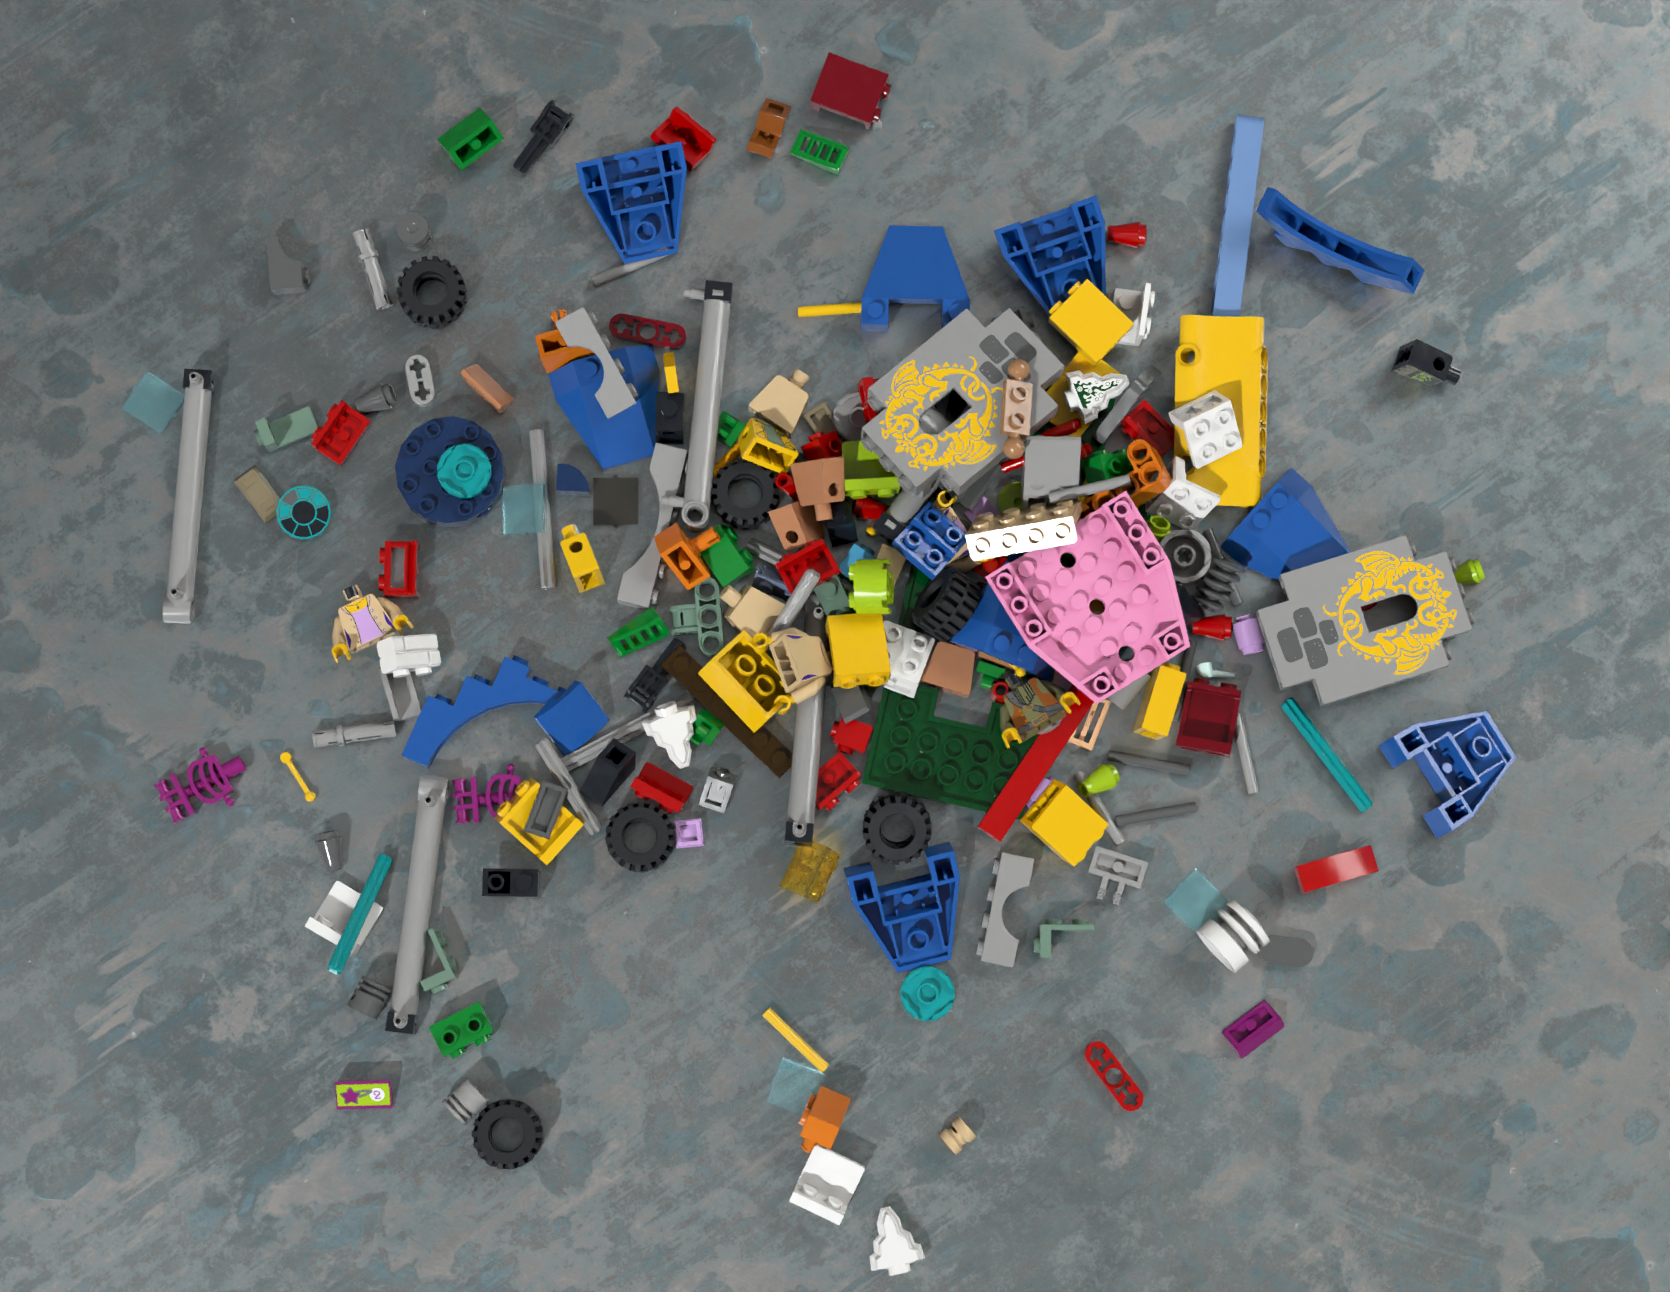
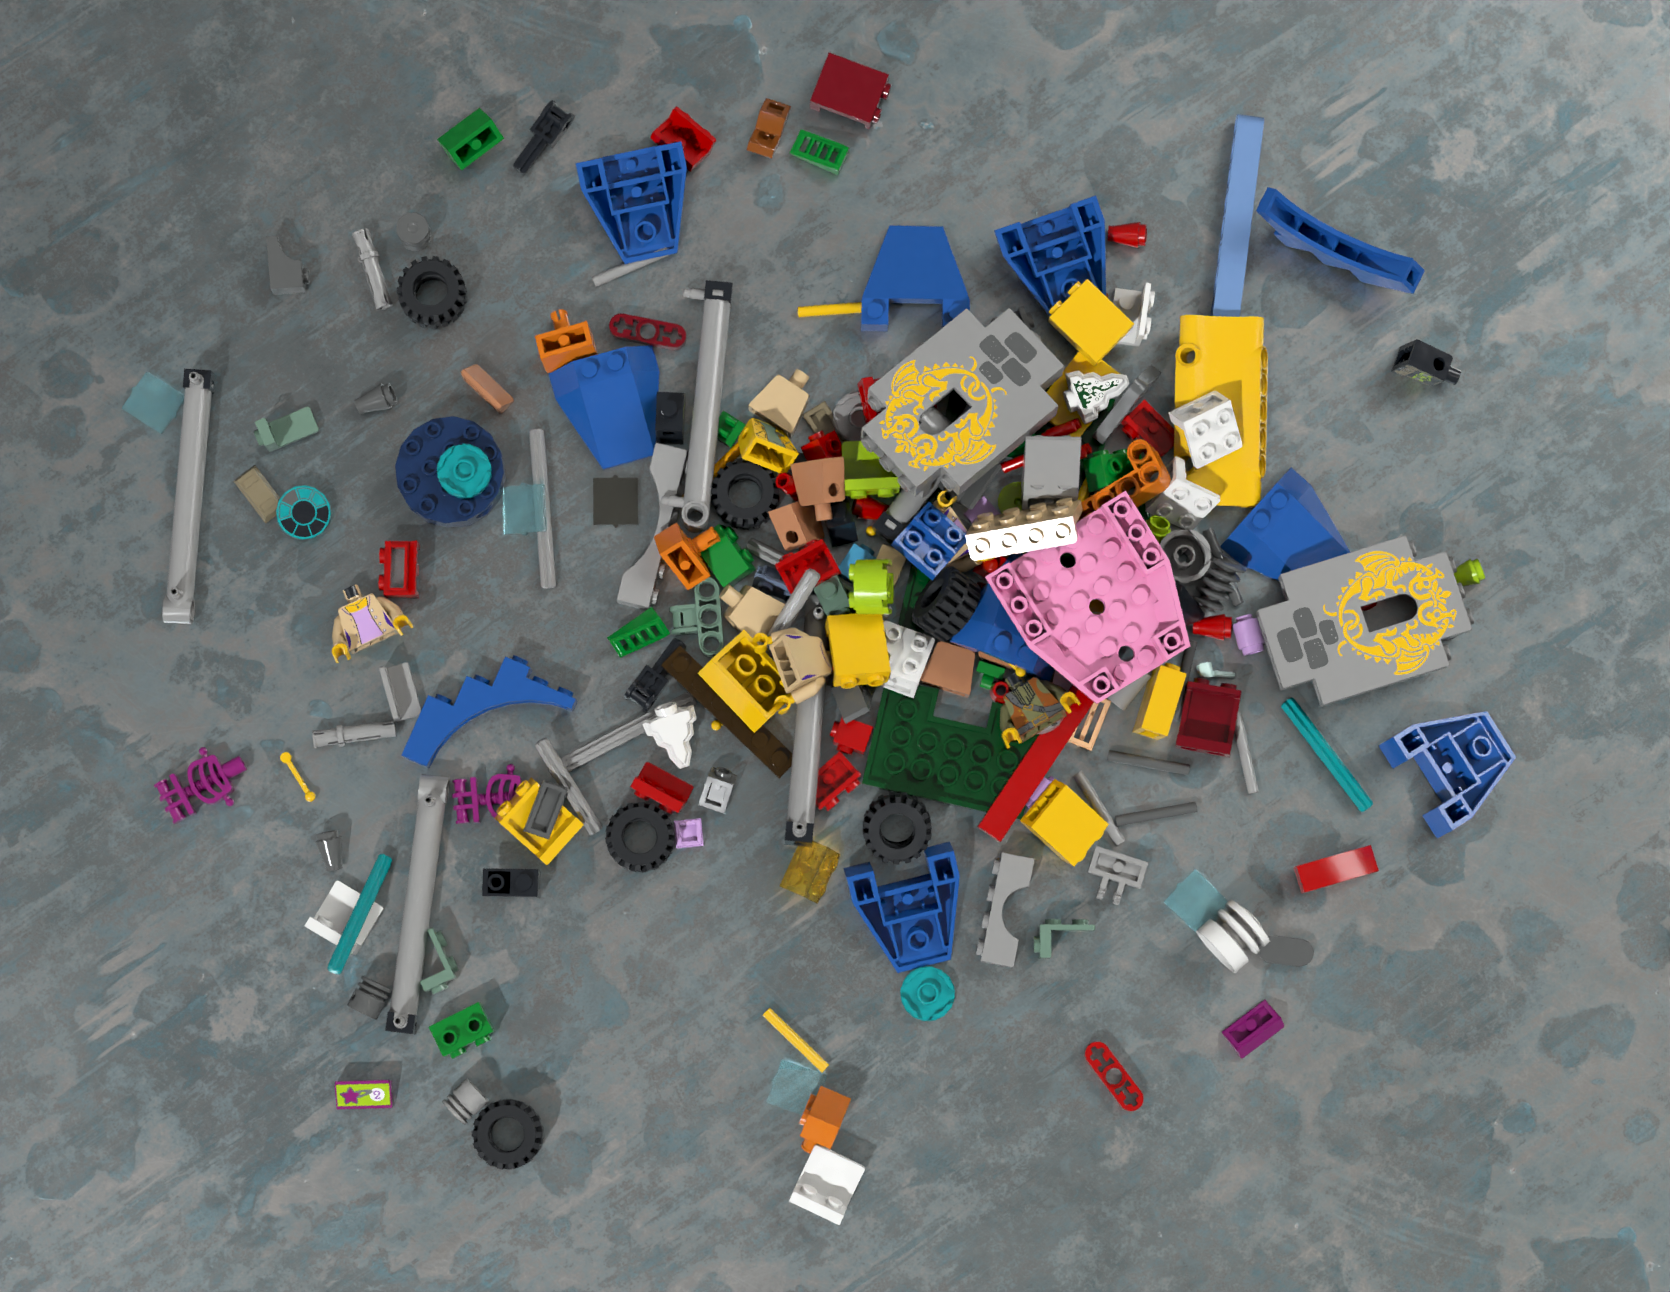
(340, 432): red bracket -> none
(408, 654): white brick -> none
(427, 380): light grey beam -> none
(571, 481): dark blue brick -> none
(571, 718): blue slope -> none
(579, 331): light grey arch -> none
(581, 559): yellow torso -> none
(609, 772): black slope -> none
(670, 371): yellow tile -> none
(706, 728): green tile -> none
(893, 1246): white rock -> none
(957, 1135): tan wheel -> none
(1016, 408): medium nougat plate -> none
(1089, 489): light grey bar -> none
(1101, 779): lime cone -> none

